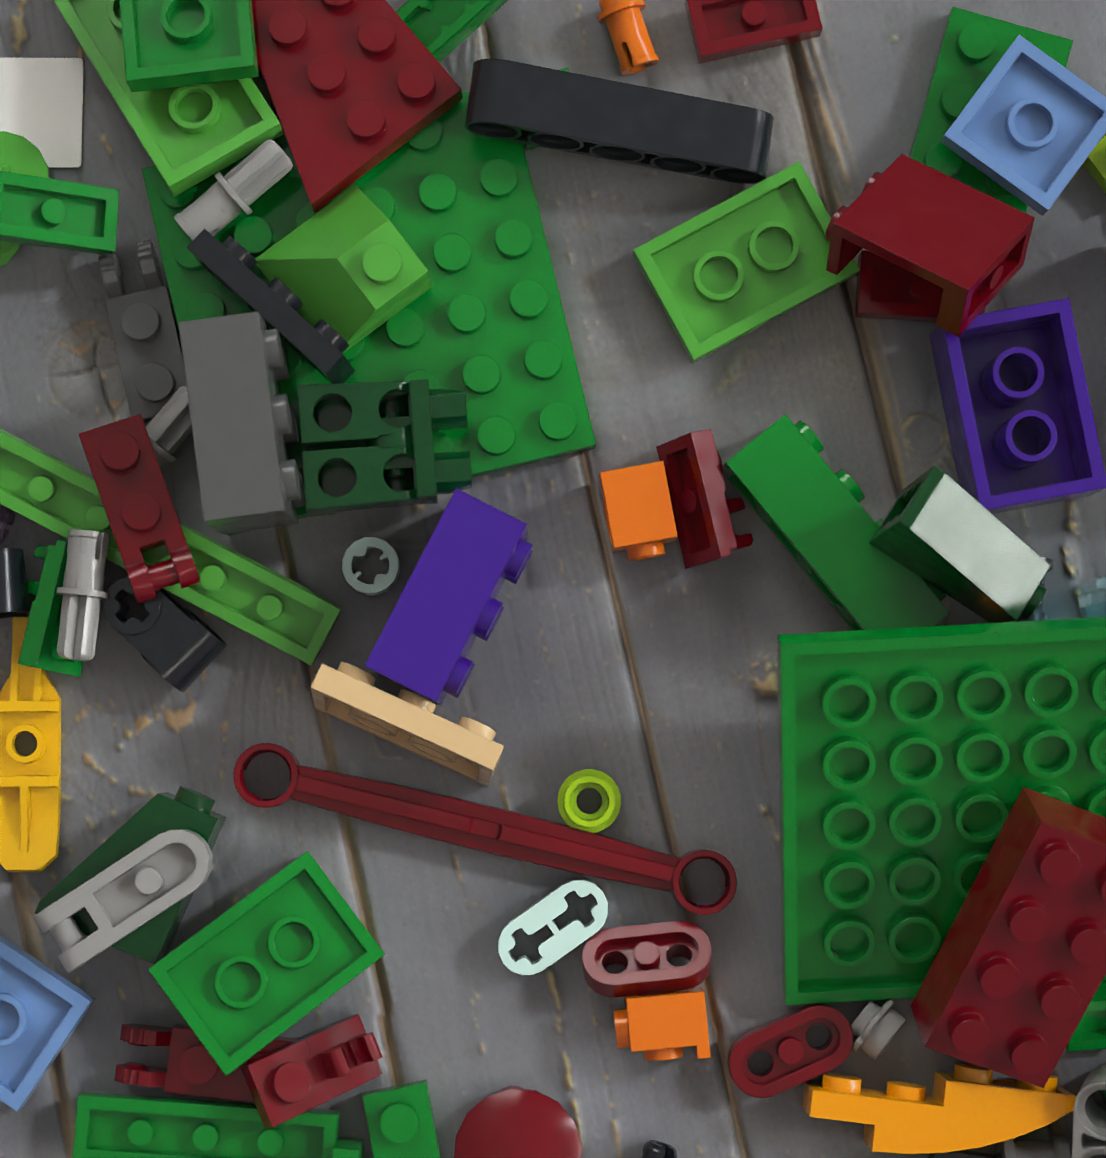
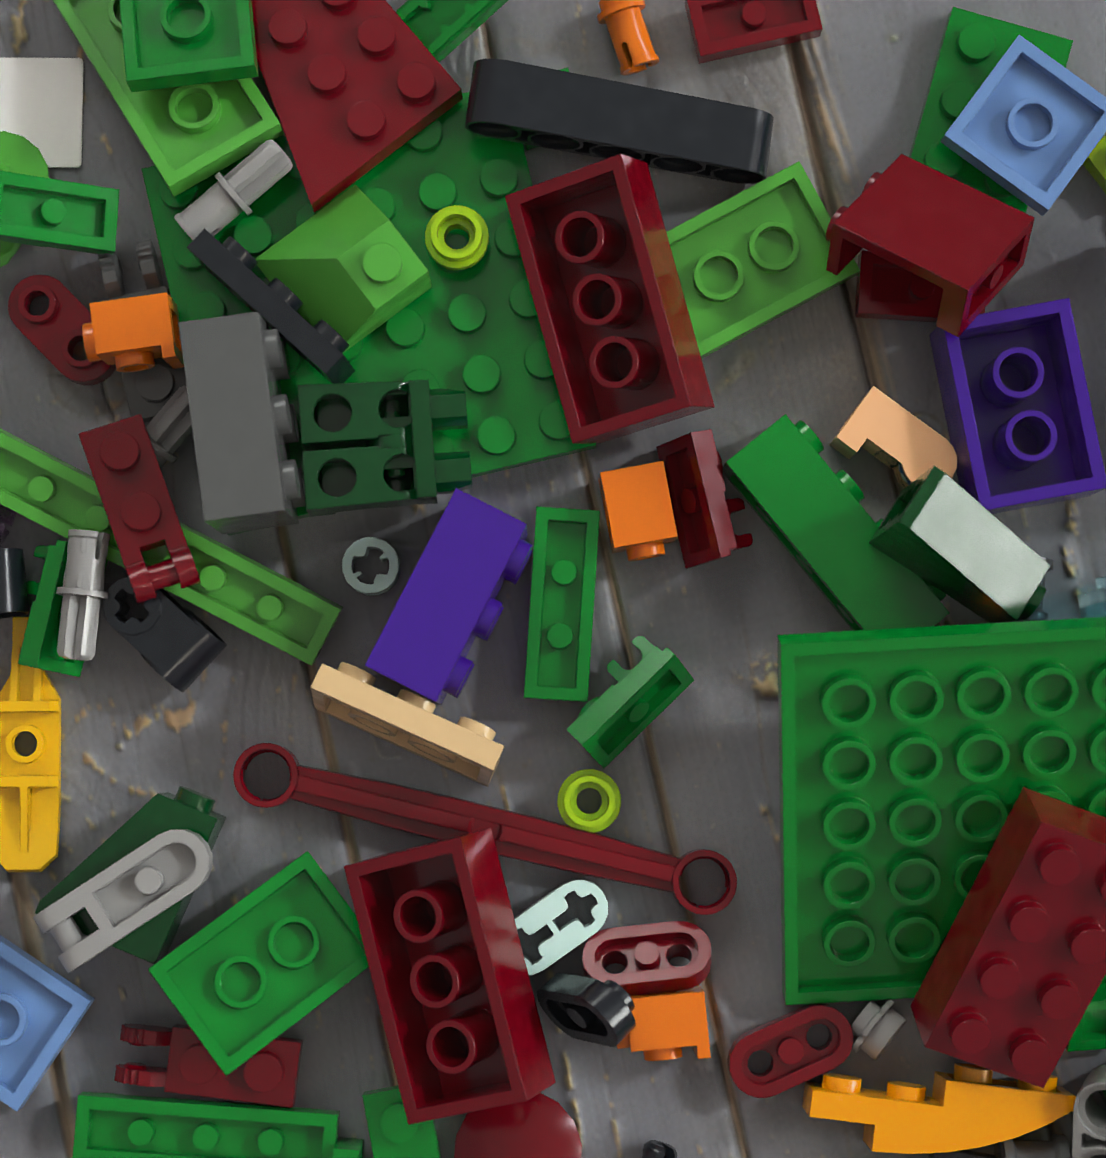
(57, 329): none -> dark red plate
(134, 332): none -> orange brick
(312, 1070): dark red plate -> none
(450, 977): none -> dark red brick
(456, 218): none -> lime plate
(561, 604): none -> green plate
(588, 1008): none -> black plate
(609, 300): none -> dark red brick
(638, 698): none -> green plate
(894, 439): none -> light nougat leg

